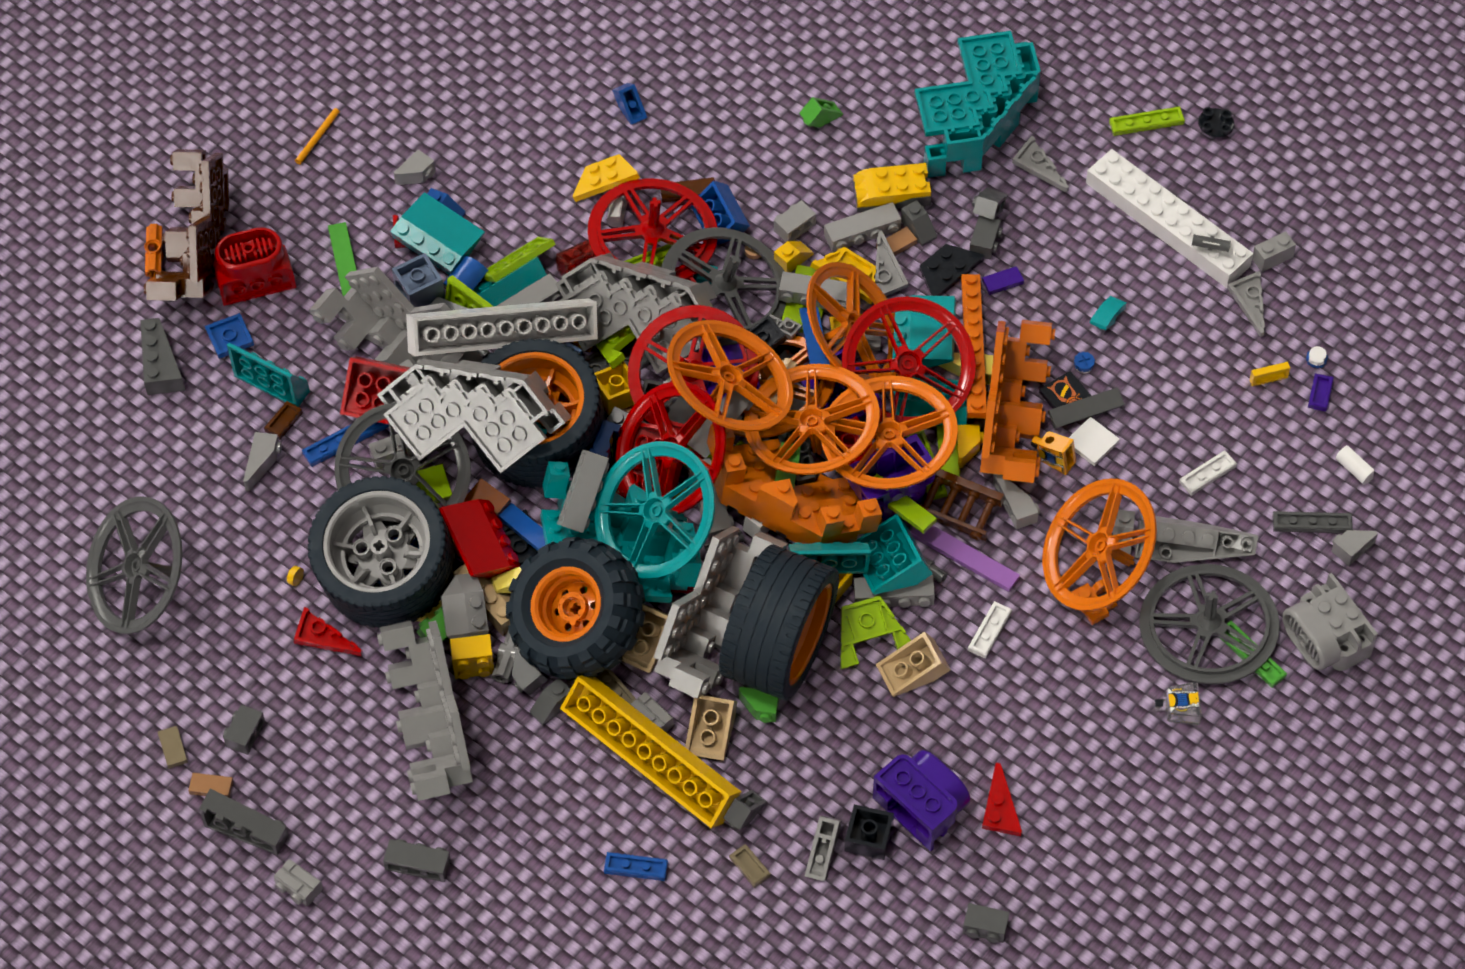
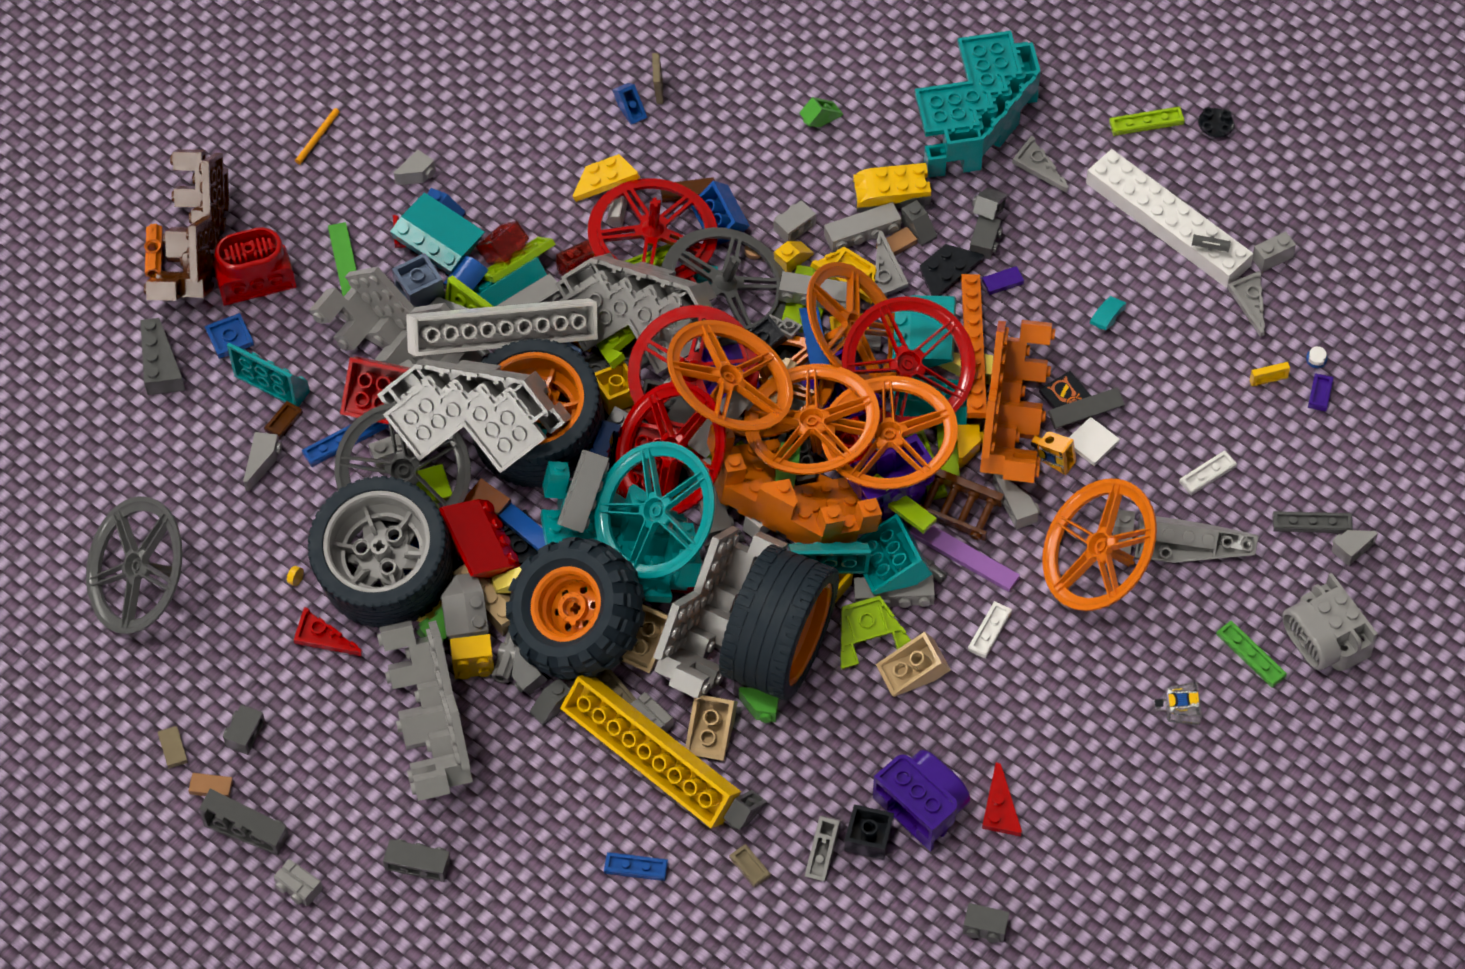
(503, 242): none -> clear red brick
(657, 78): none -> dark tan tile
(1084, 362): blue piece -> none
(1092, 592): orange plate -> none
(1209, 622): dark grey wheel -> none
(1355, 465): white brick -> none

